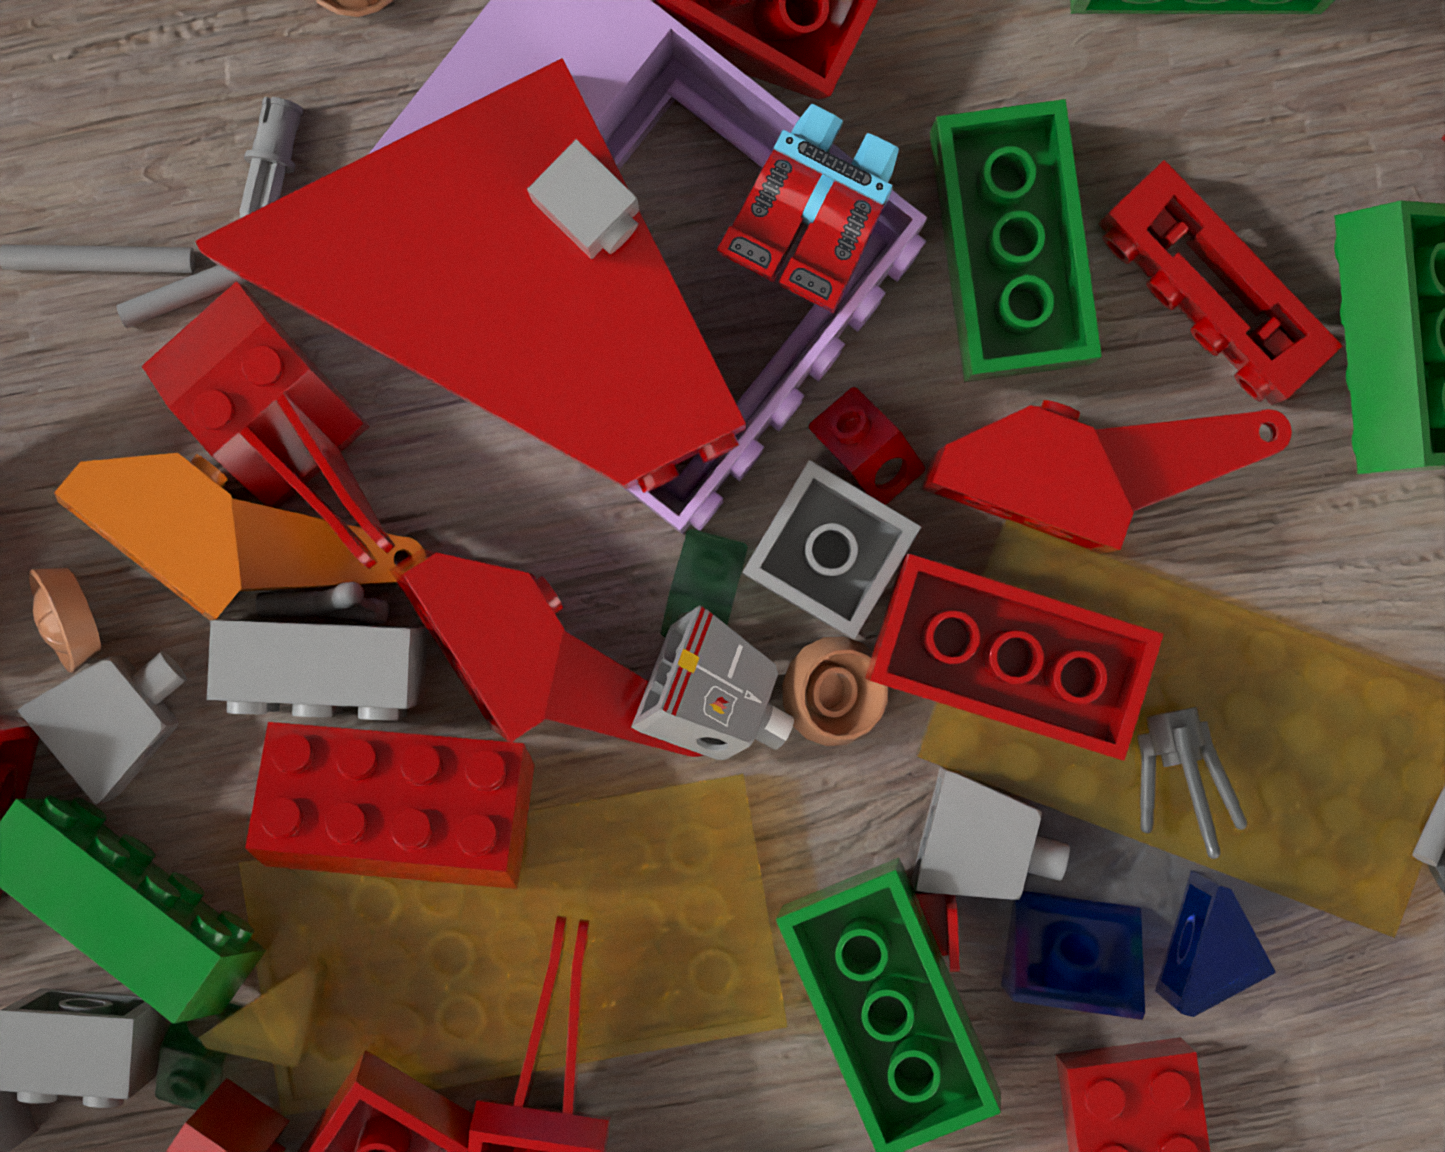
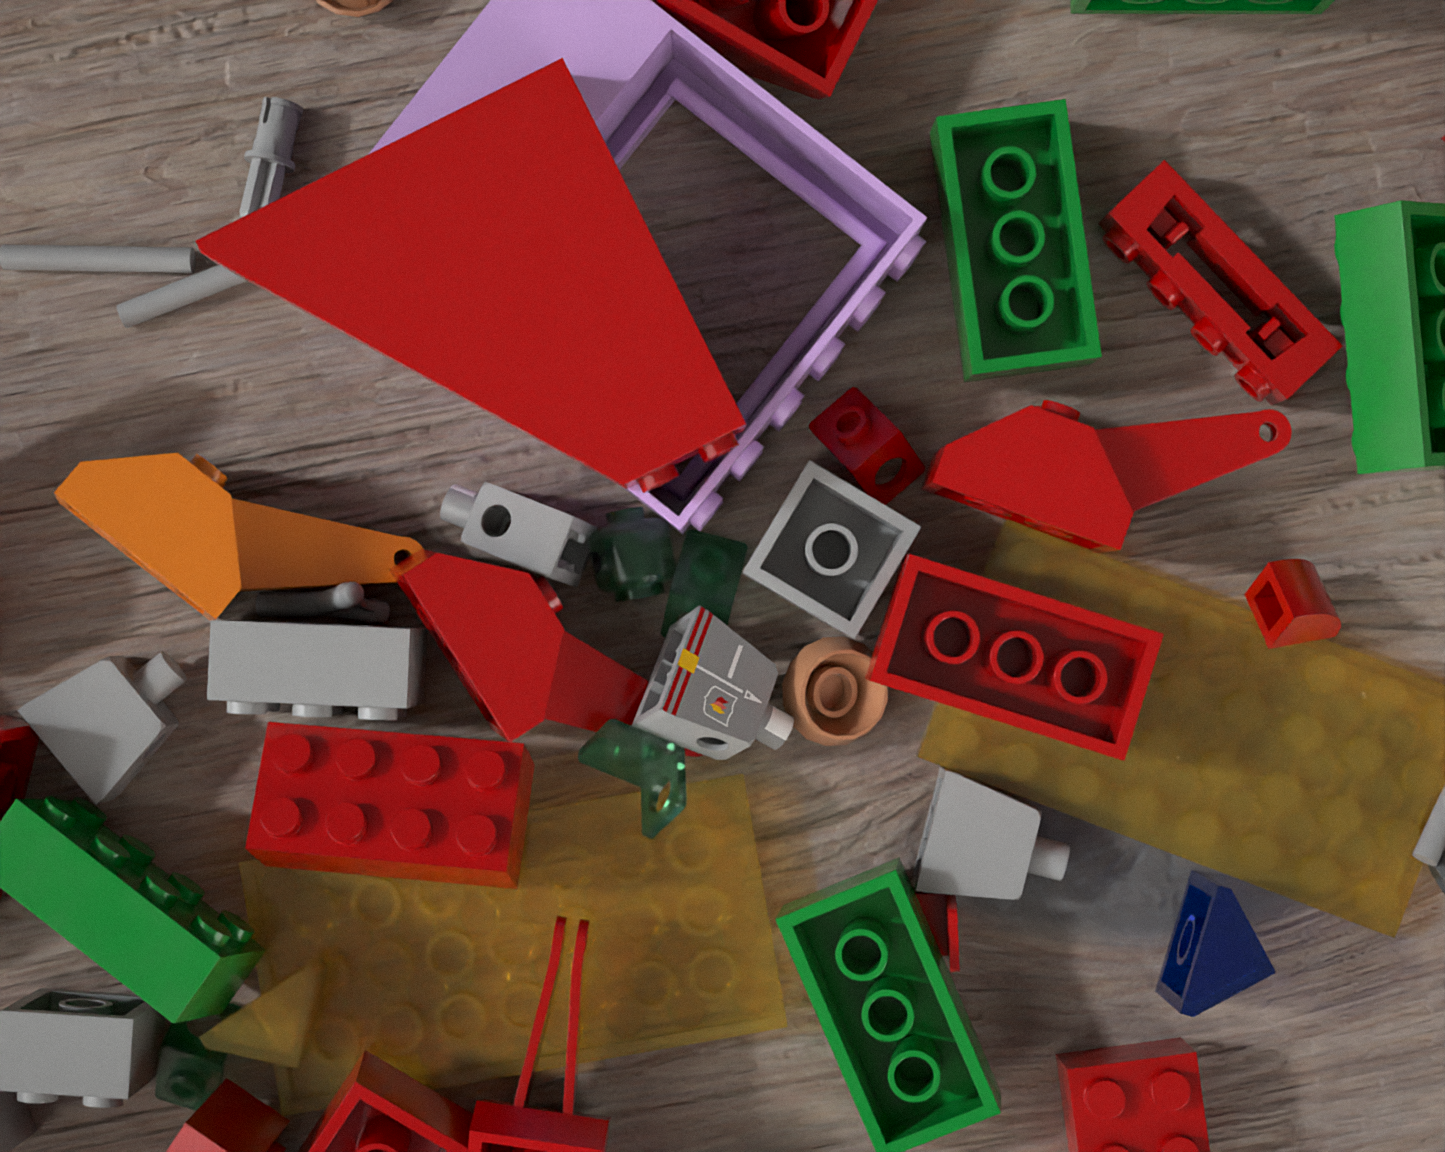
(64, 617): nougat hat -> none
(265, 411): red slope -> none
(537, 537): none -> light grey torso
(586, 201): light grey brick -> none
(632, 555): none -> clear green head
(643, 762): none -> clear green bracket
(815, 189): hips -> none
(1075, 955): clear blue slope -> none
(1182, 740): dark grey plant -> none
(1292, 604): none -> red brick

